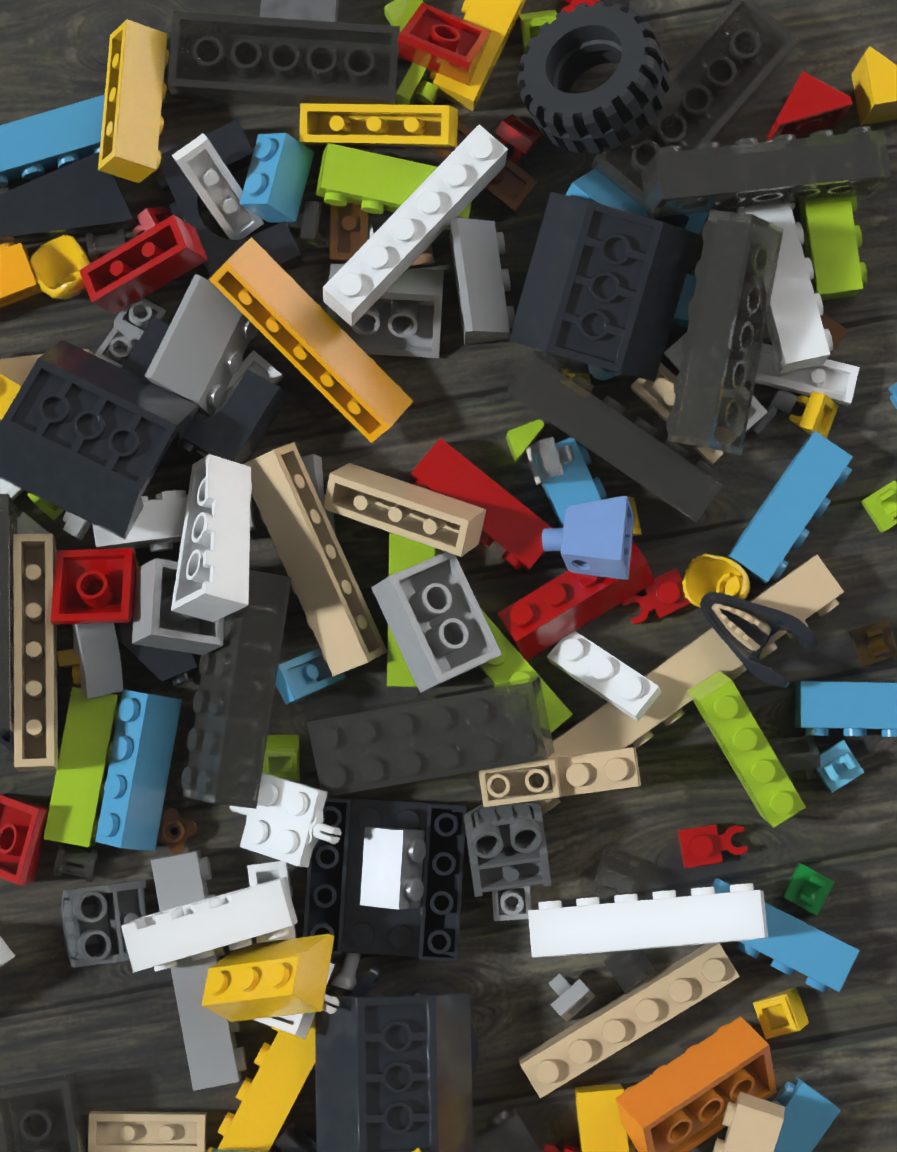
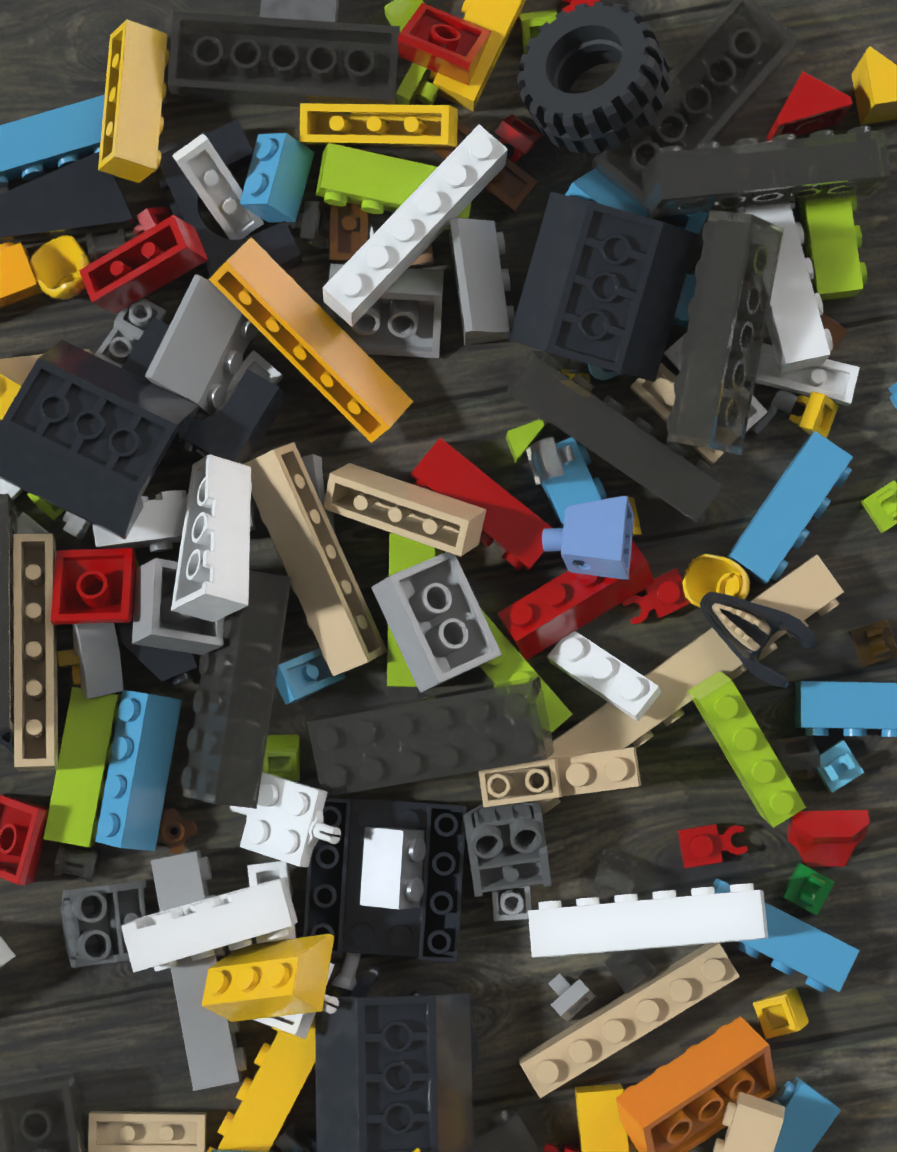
(827, 836): none -> red slope

